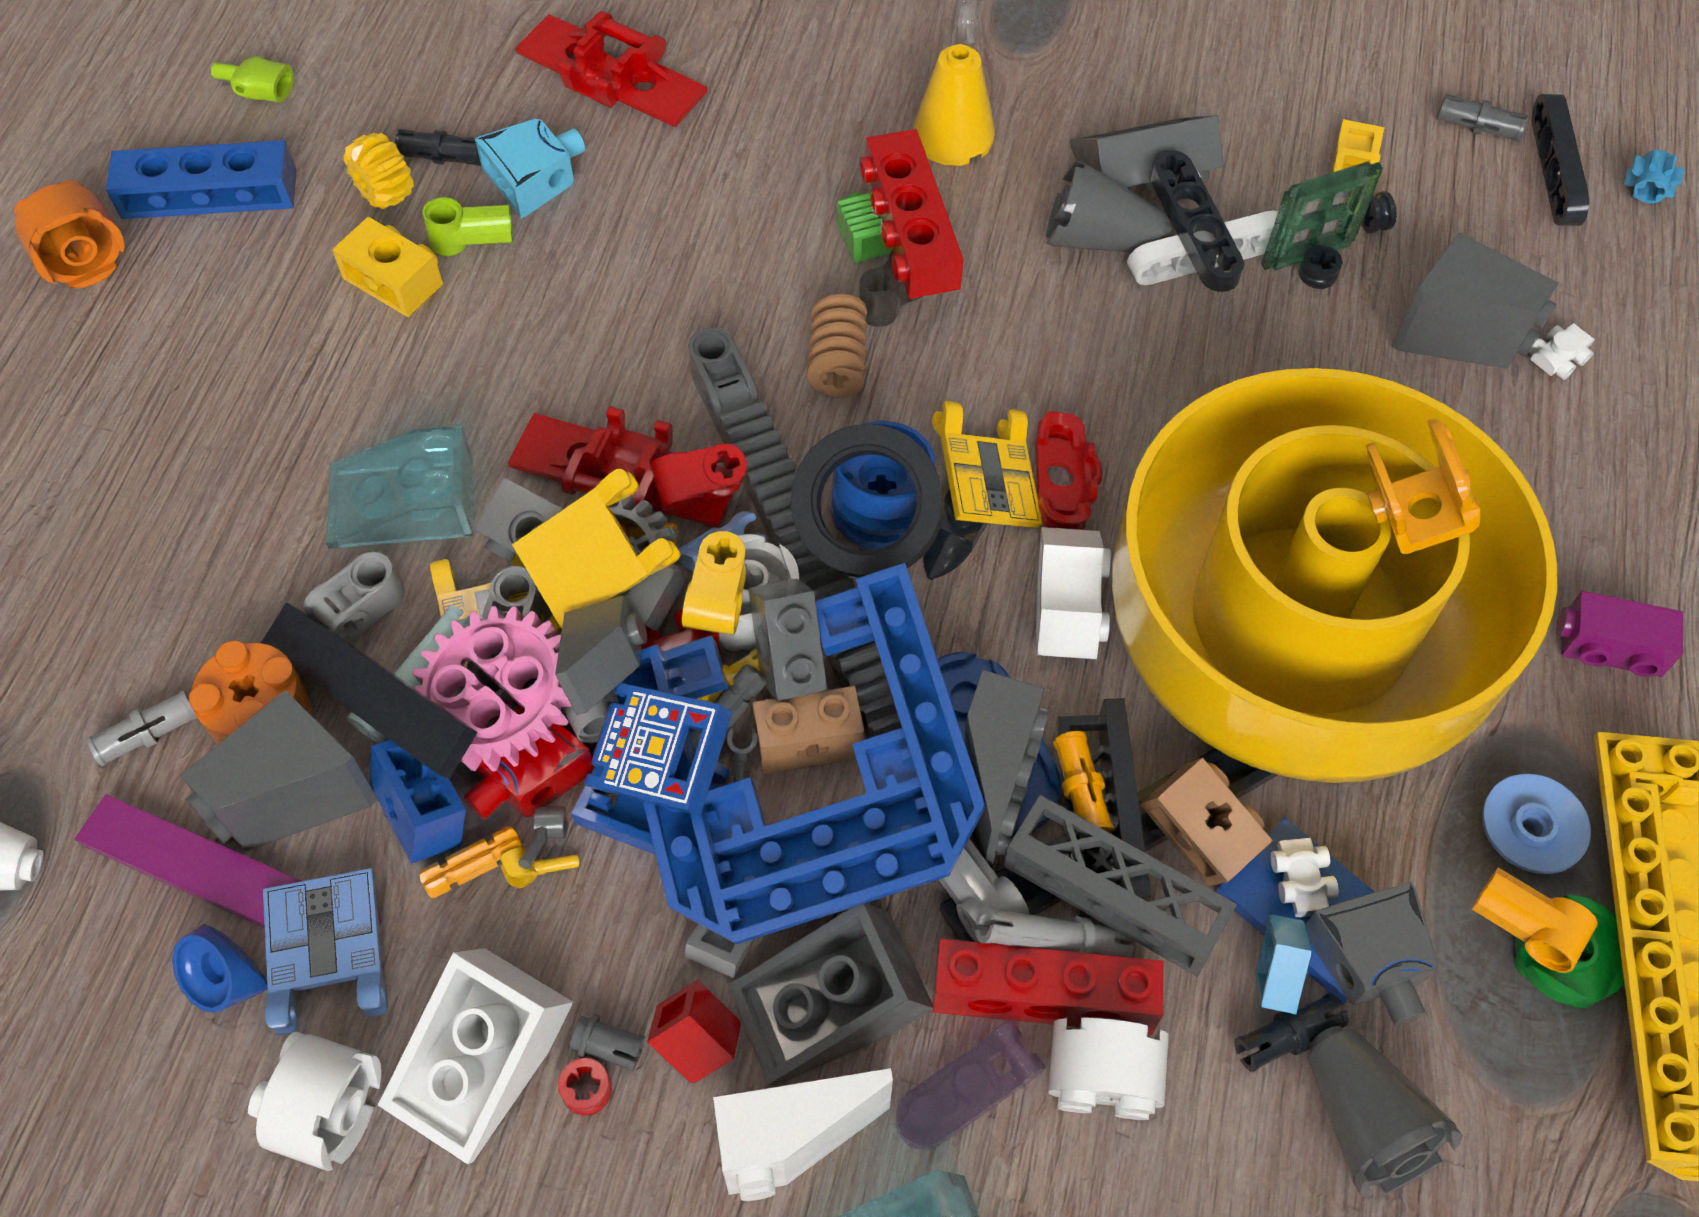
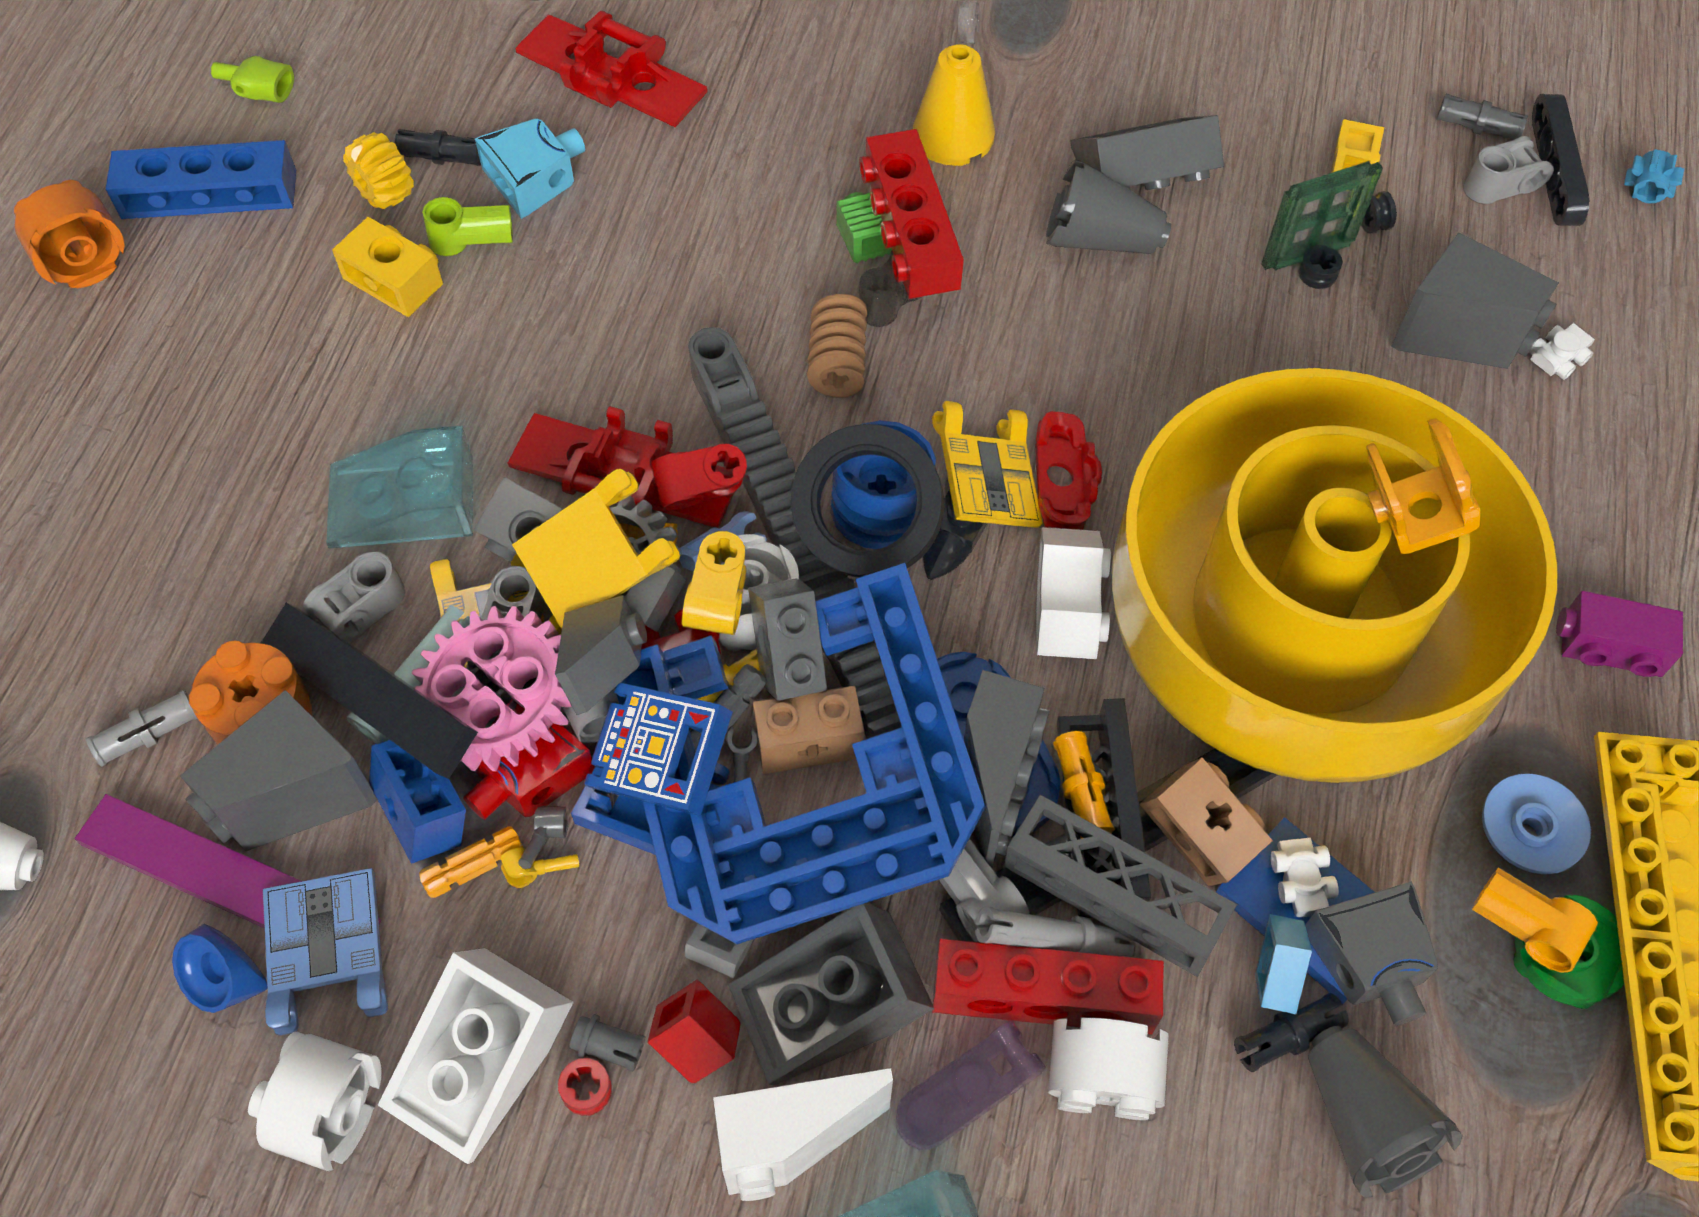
(1168, 258): white beam -> none
(1200, 219): black beam -> none
(1506, 171): none -> light grey piece

